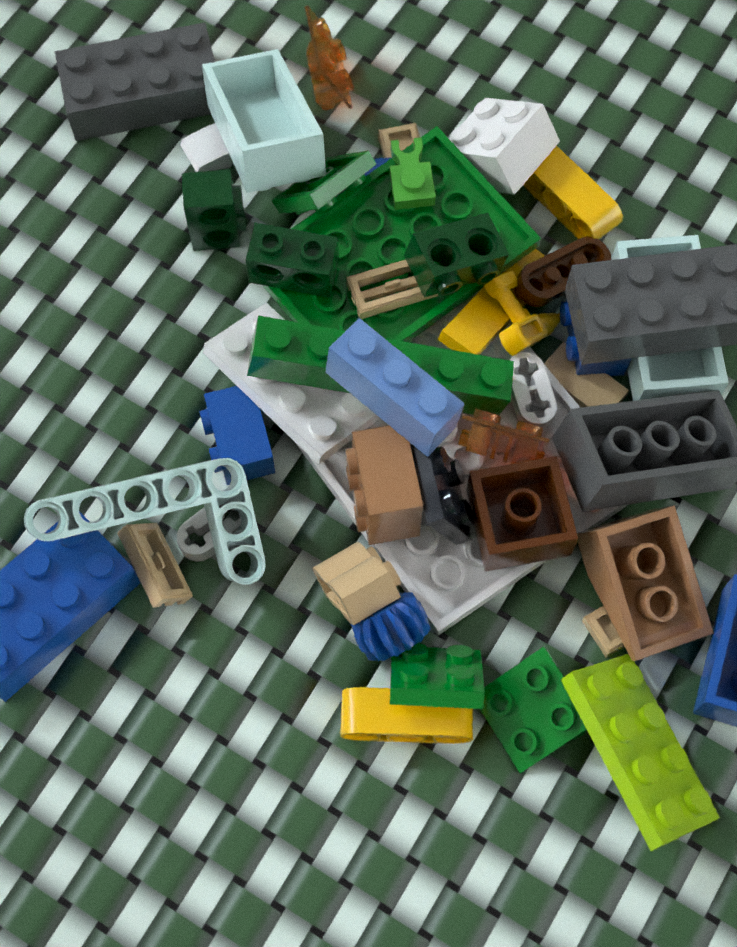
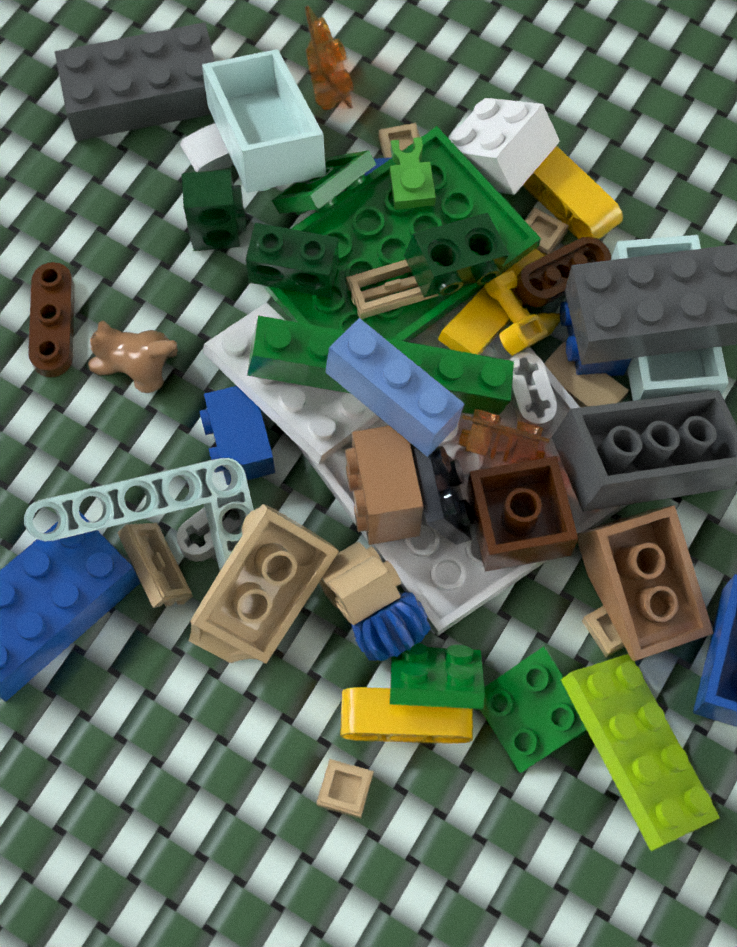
(56, 331): none -> reddish brown plate
(131, 353): none -> medium nougat animal
(260, 587): none -> tan slope
(345, 788): none -> tan tile
(548, 228): none -> tan tile

